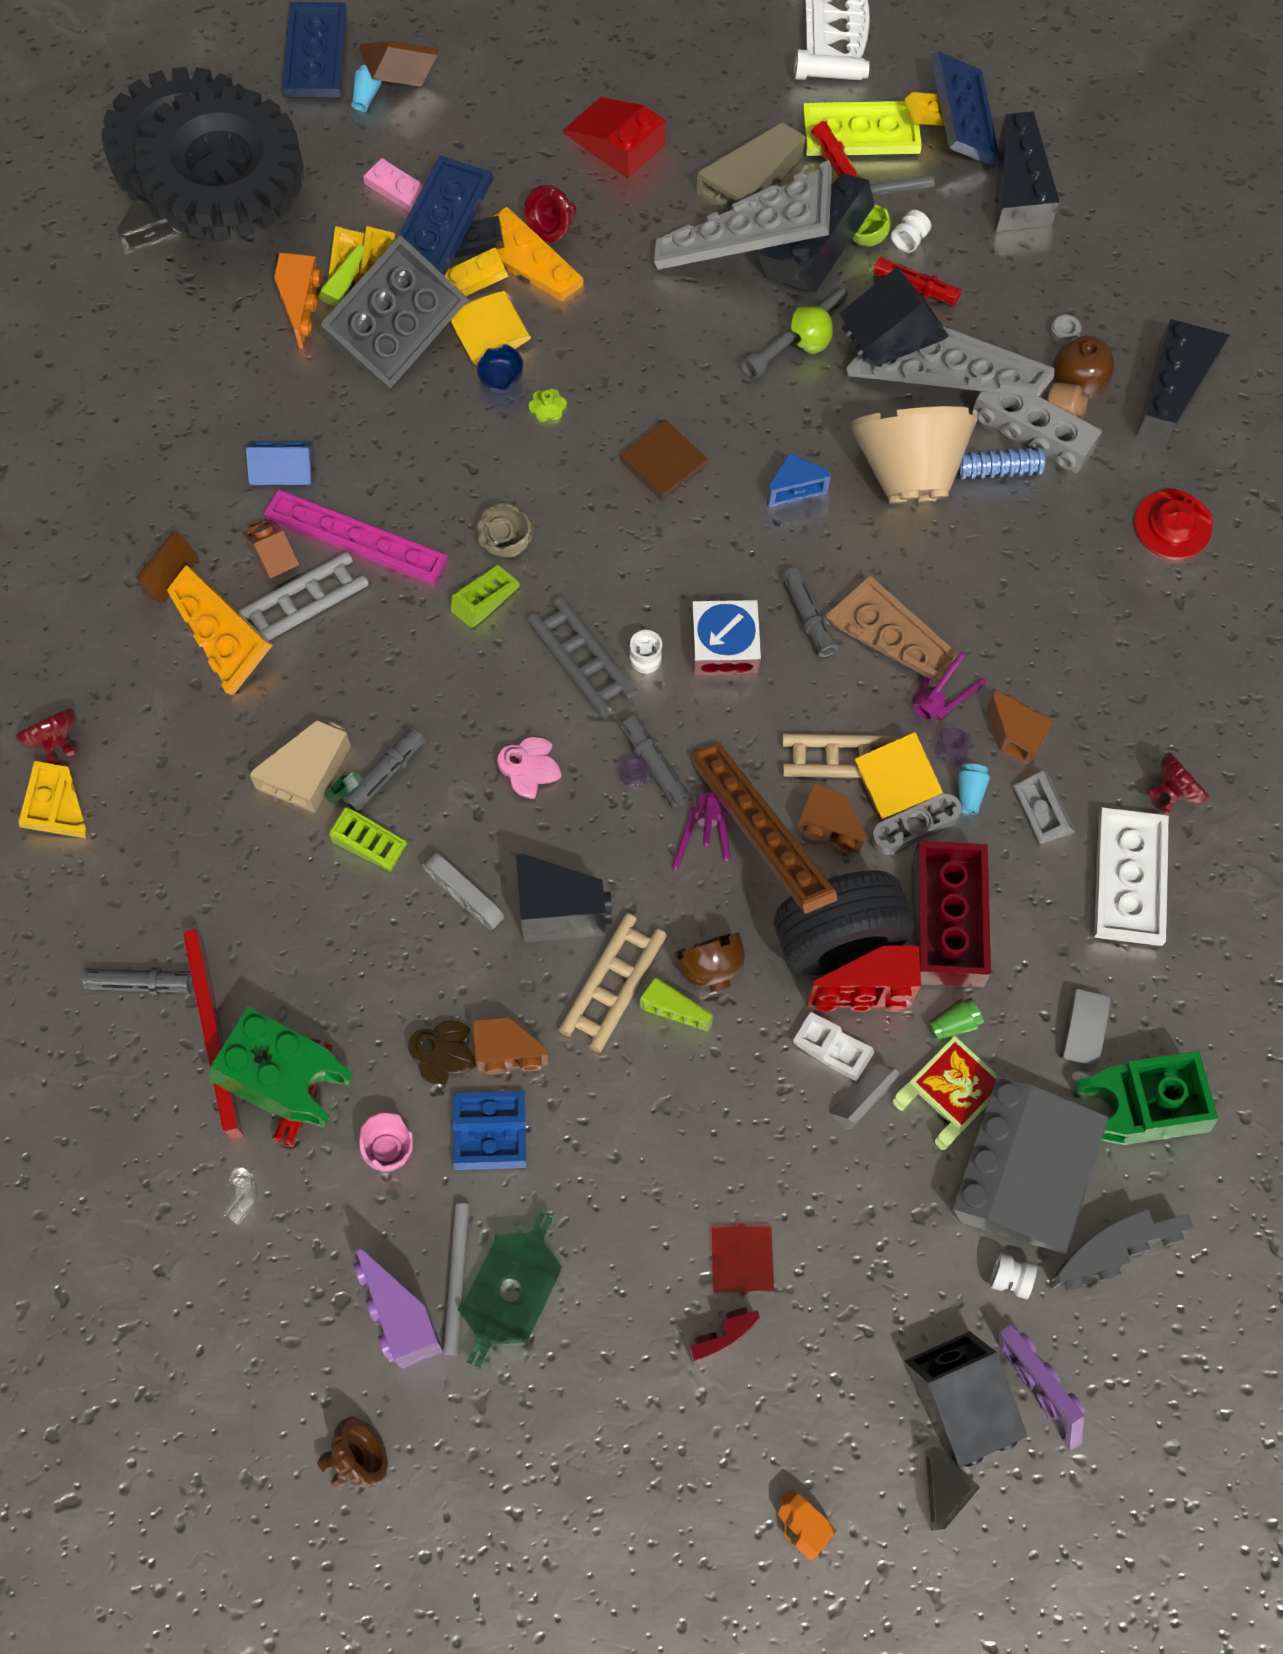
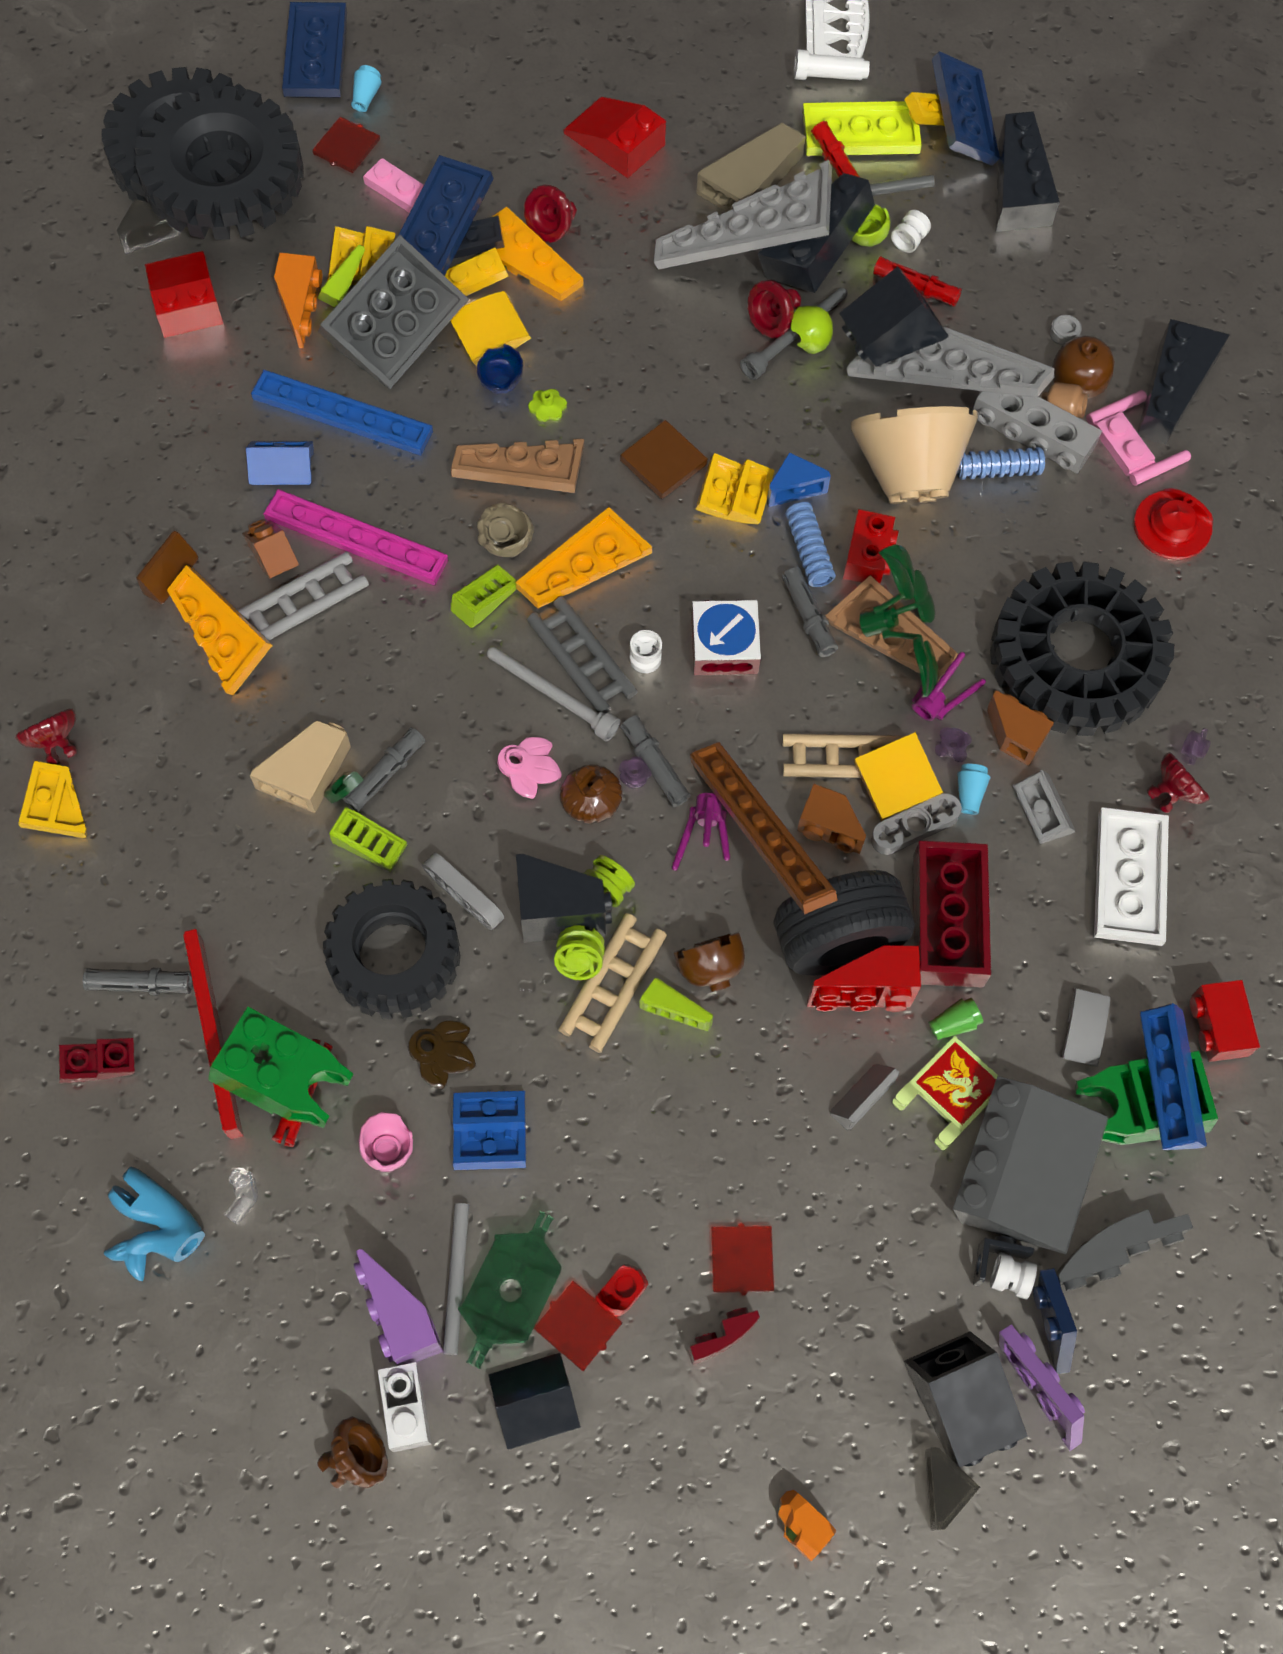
(96, 1061): none -> dark red slope
(178, 1230): none -> dark azure piece
(183, 294): none -> red slope
(342, 412): none -> blue tile
(346, 144): none -> clear red piece
(383, 907): none -> black tyre
(398, 61): reddish brown slope -> none
(404, 1407): none -> white slope
(506, 1045): dark orange slope -> none
(534, 1401): none -> black slope
(540, 466): none -> medium nougat wing
(577, 1326): none -> clear red piece
(578, 952): none -> lime wheel
(587, 556): none -> light orange wing
(594, 802): none -> reddish brown hair
(603, 724): none -> light grey piece
(614, 878): none -> lime wheel
(622, 1290): none -> red hair
(735, 490): none -> yellow slope
(772, 307): none -> dark red hair
(810, 544): none -> medium blue piece
(832, 1047): white slope -> none
(869, 537): none -> red brick
(883, 619): none -> dark green plant
(1001, 1244): none -> black bracket
(1057, 1320): none -> dark blue wing
(1071, 694): none -> black tyre
(1126, 444): none -> bright pink plate
(1173, 1078): none -> blue slope
(1196, 745): none -> clear purple plate
(1224, 1021): none -> red brick

